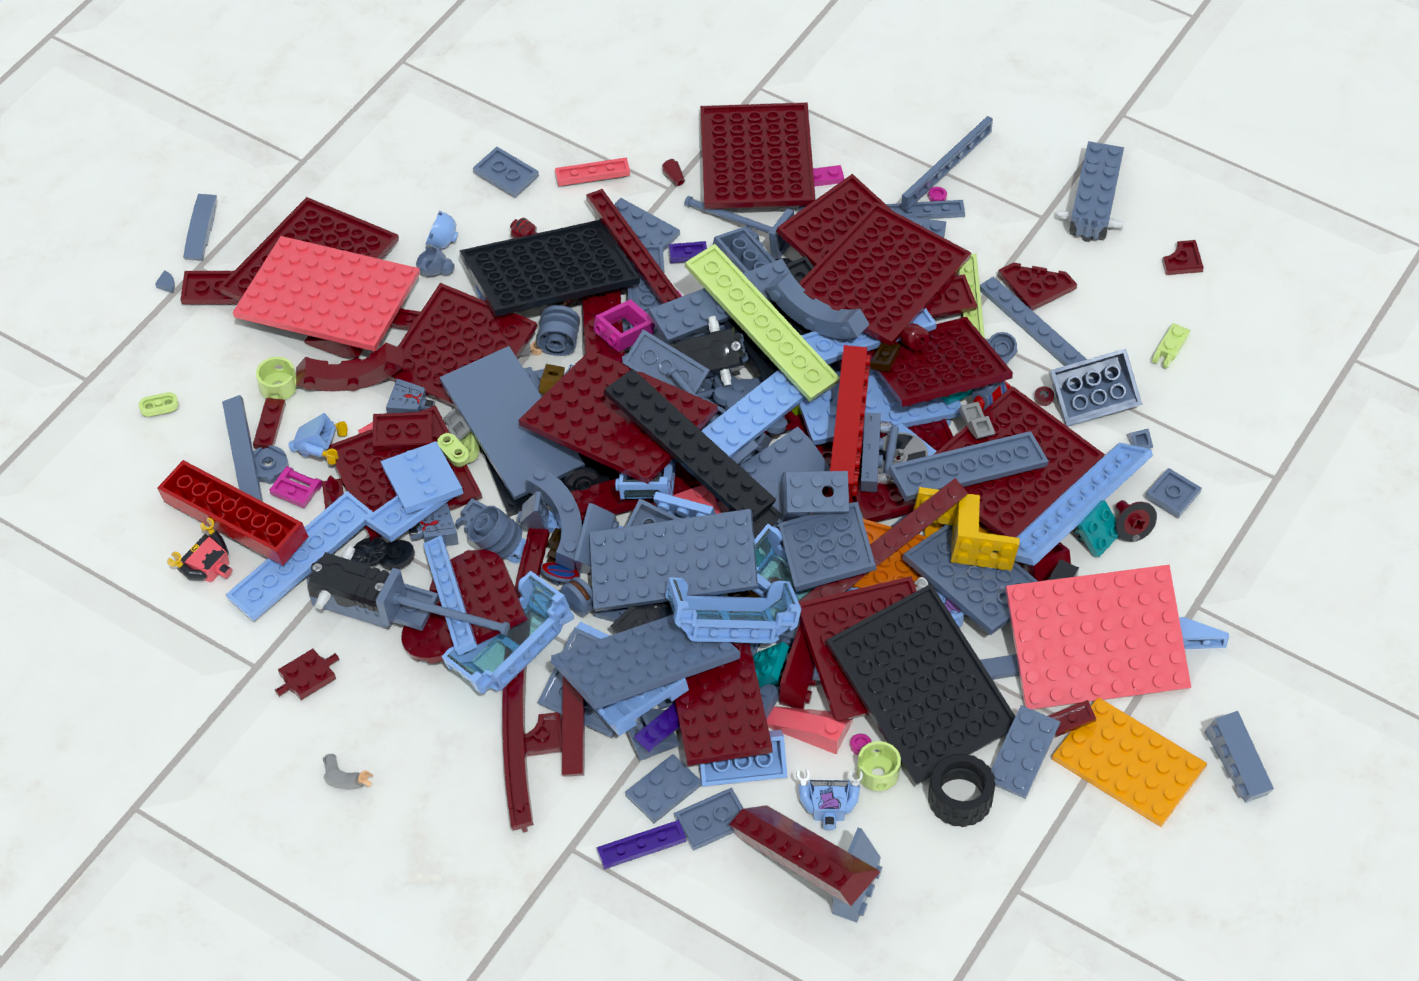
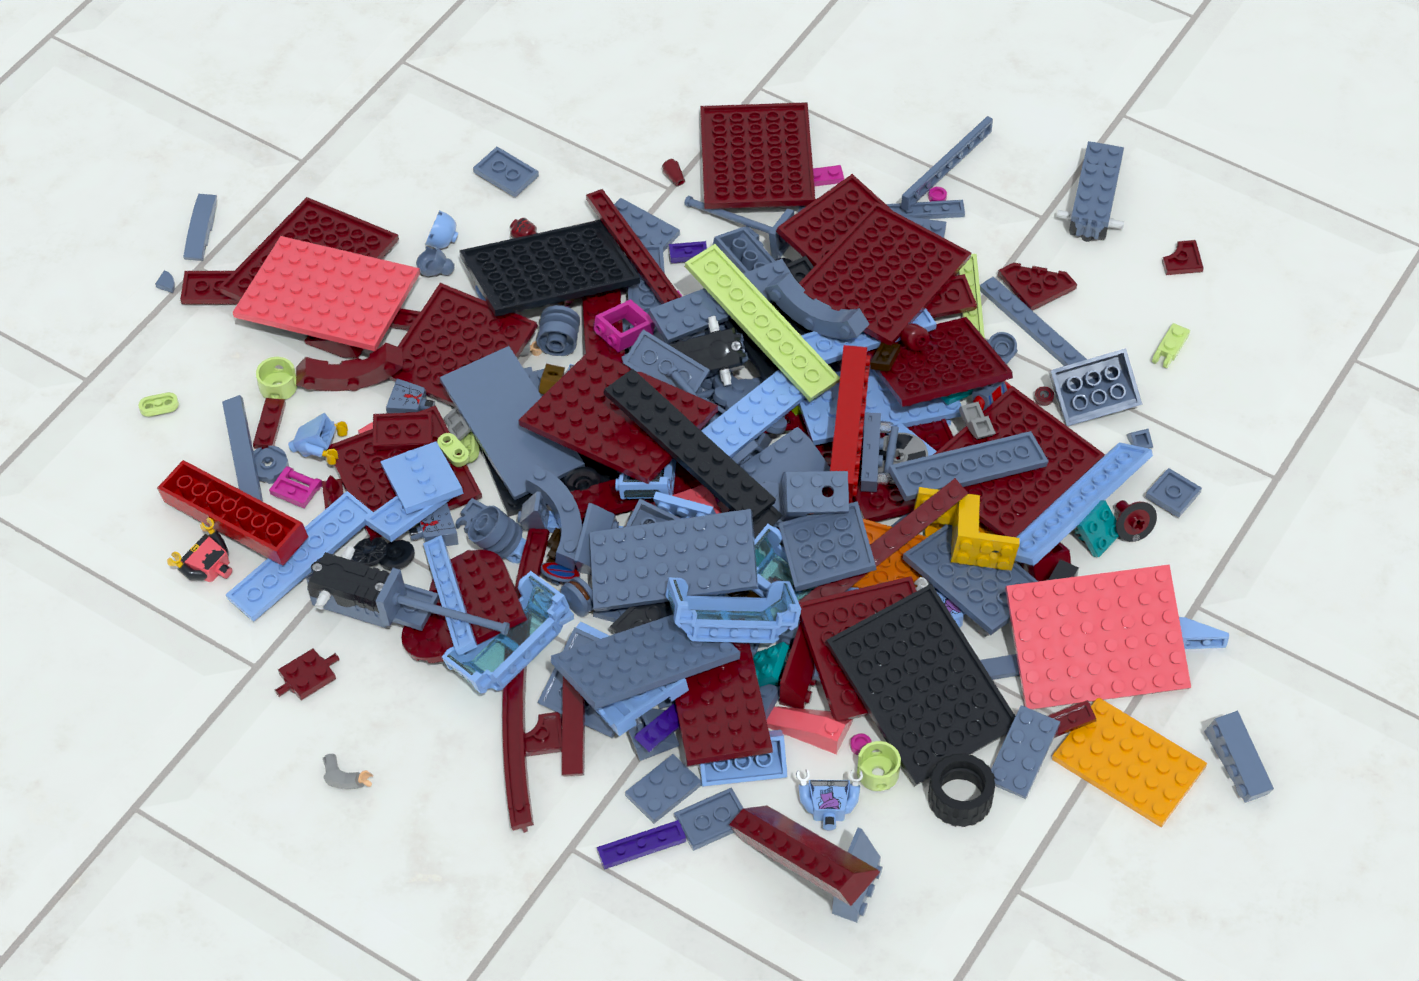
(592, 171): coral plate -> none

